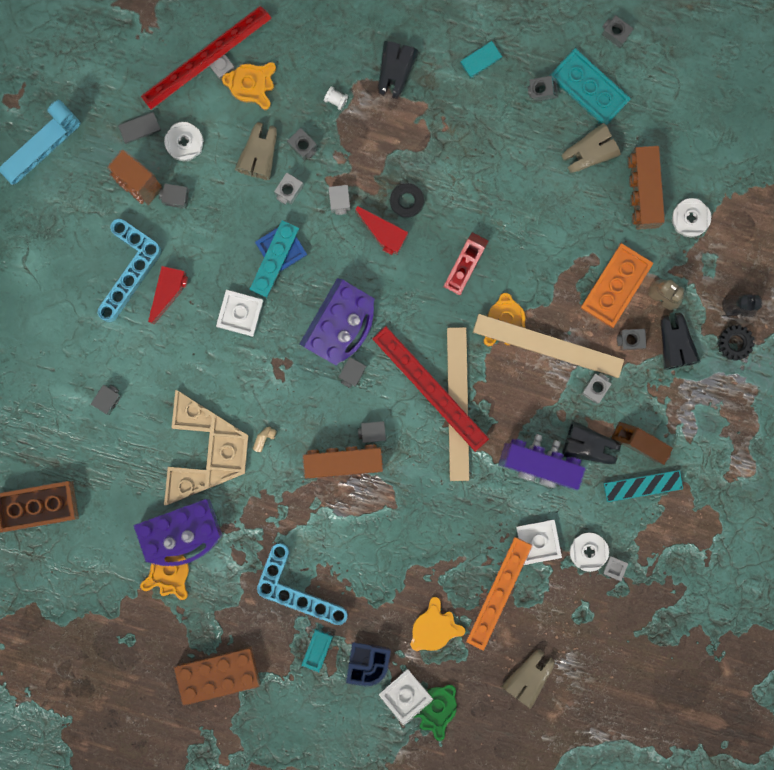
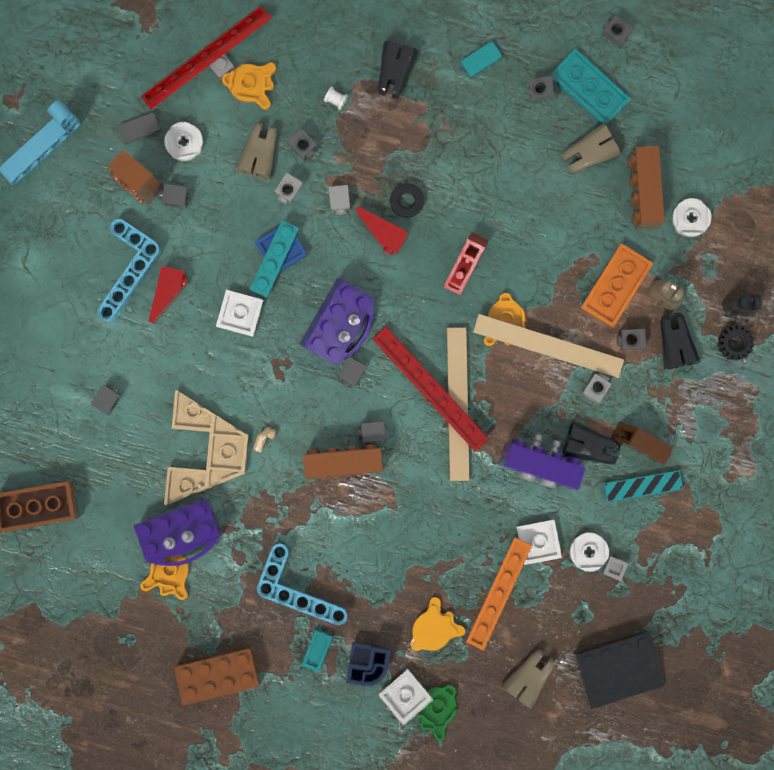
(619, 669): none -> black slope

